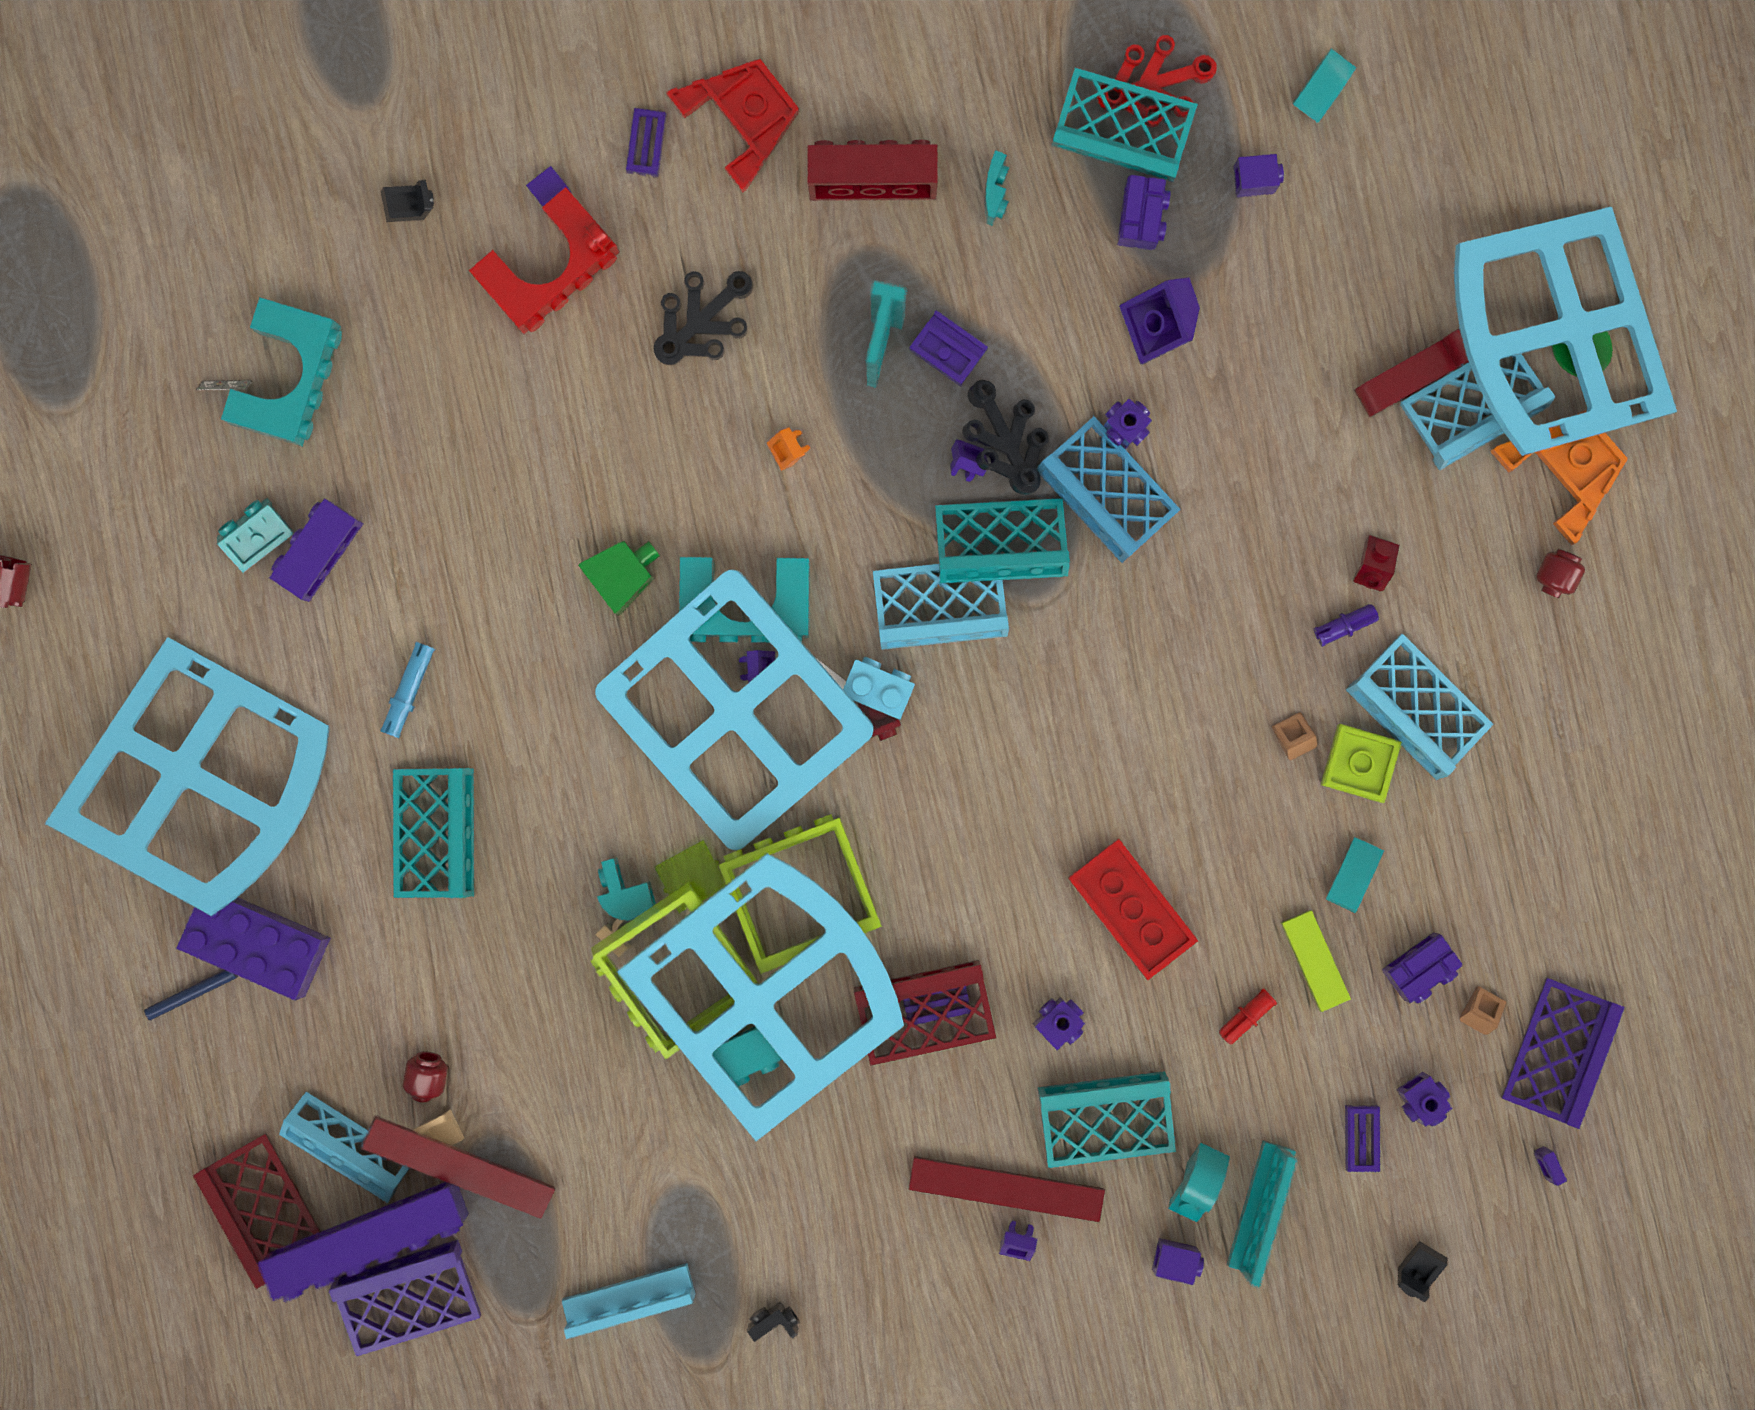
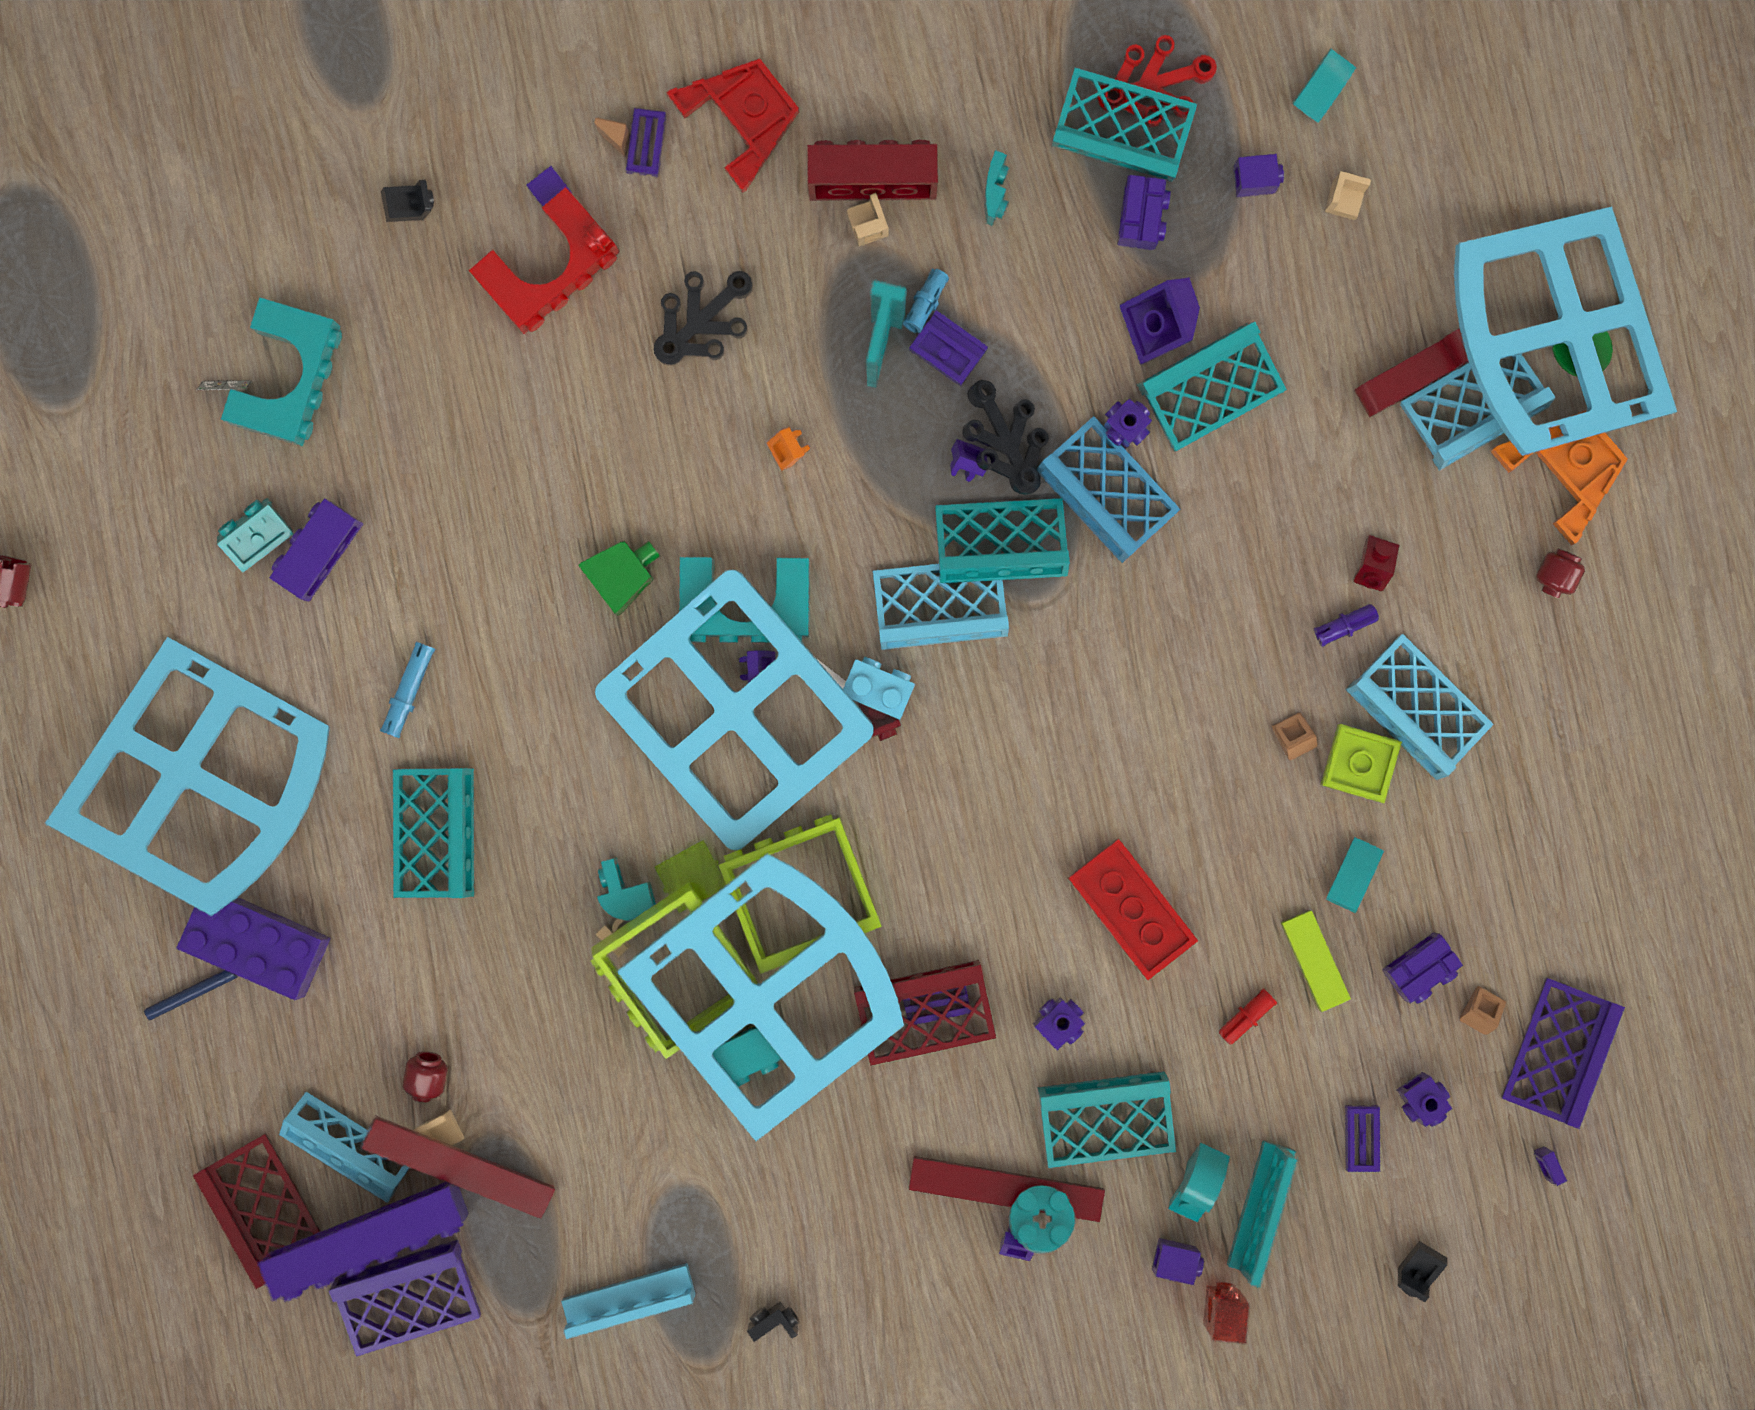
(614, 132): none -> medium nougat slope
(868, 221): none -> tan panel
(925, 300): none -> dark azure pin
(1028, 1232): none -> teal plate
(1199, 361): none -> teal fence
(1226, 1313): none -> clear red brick
(1346, 195): none -> tan panel

